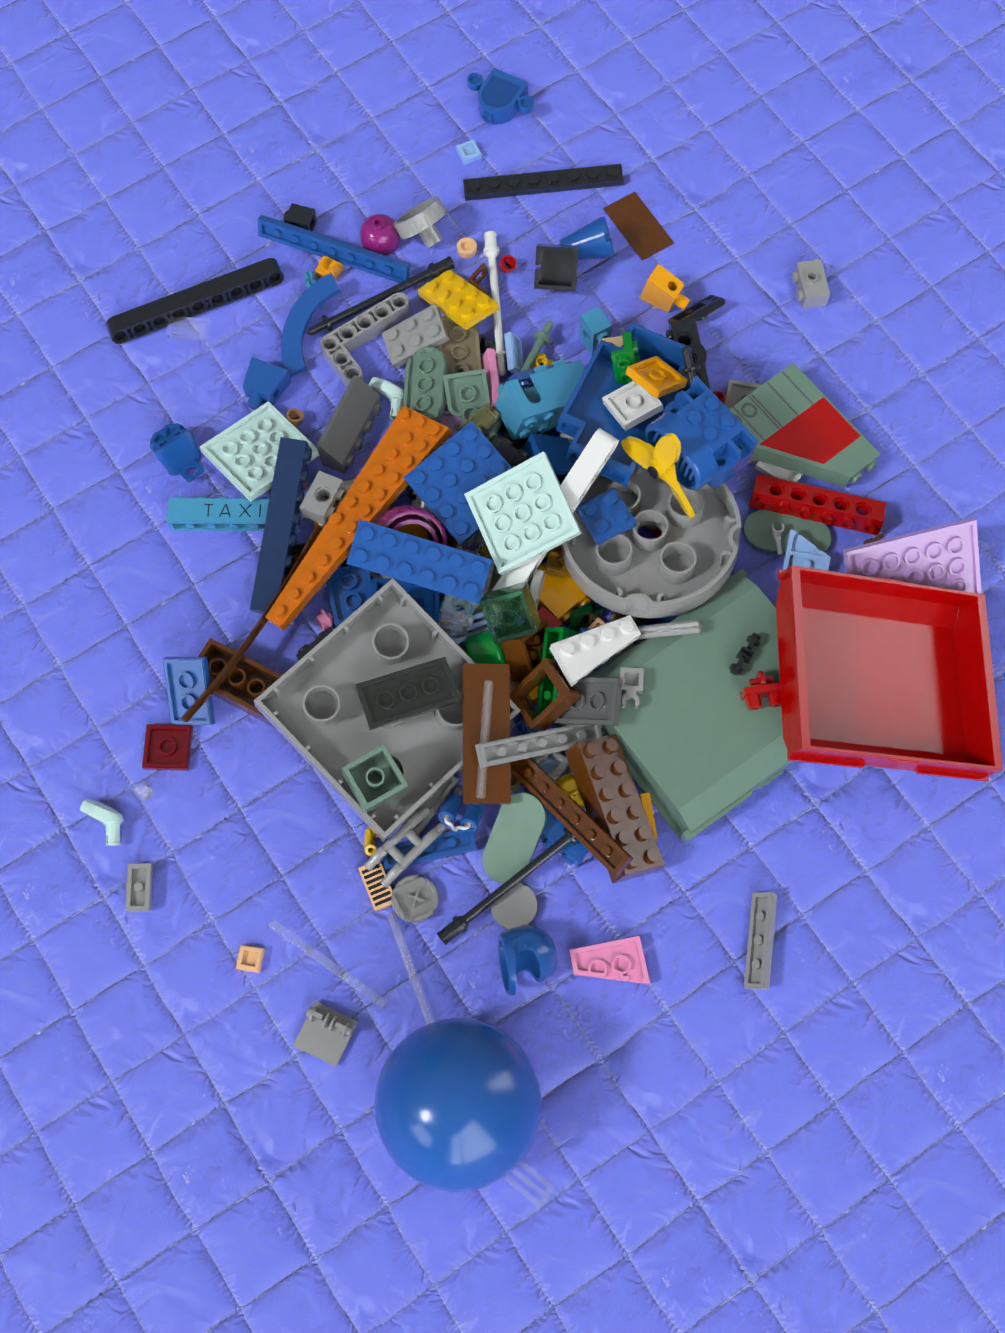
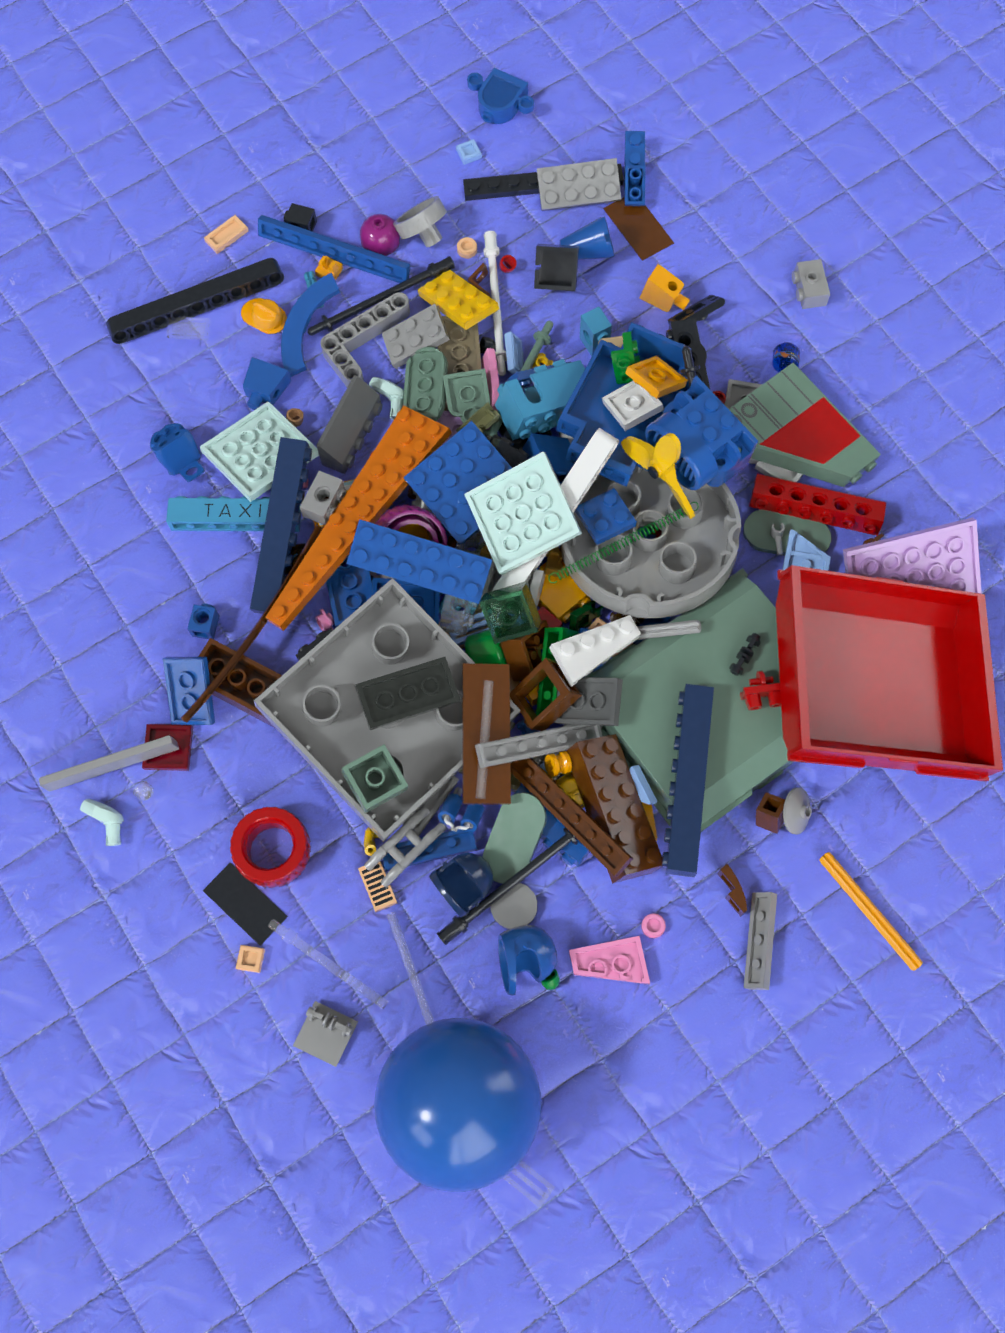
(109, 763): none -> light grey tile
(139, 887): light grey plate -> none
(207, 629): none -> blue brick
(226, 234): none -> light nougat tile
(244, 903): none -> black sticker
(254, 824): none -> red tyre
(264, 315): none -> light orange piece
(414, 899): light grey tile -> none
(463, 881): none -> dark blue piece
(551, 981): none -> green hinge
(558, 763): none -> light orange wheel
(578, 184): none -> light grey plate
(631, 684): light grey plate -> none
(634, 168): none -> blue slope
(642, 786): none -> light blue tile
(645, 533): none -> green piece
(653, 926): none -> bright pink tile
(689, 783): none -> dark blue brick
(736, 896): none -> reddish brown slope
(770, 813): none -> reddish brown brick
(784, 355): none -> clear blue head
(796, 810): none -> light grey dish
(871, 911): none -> light orange axle

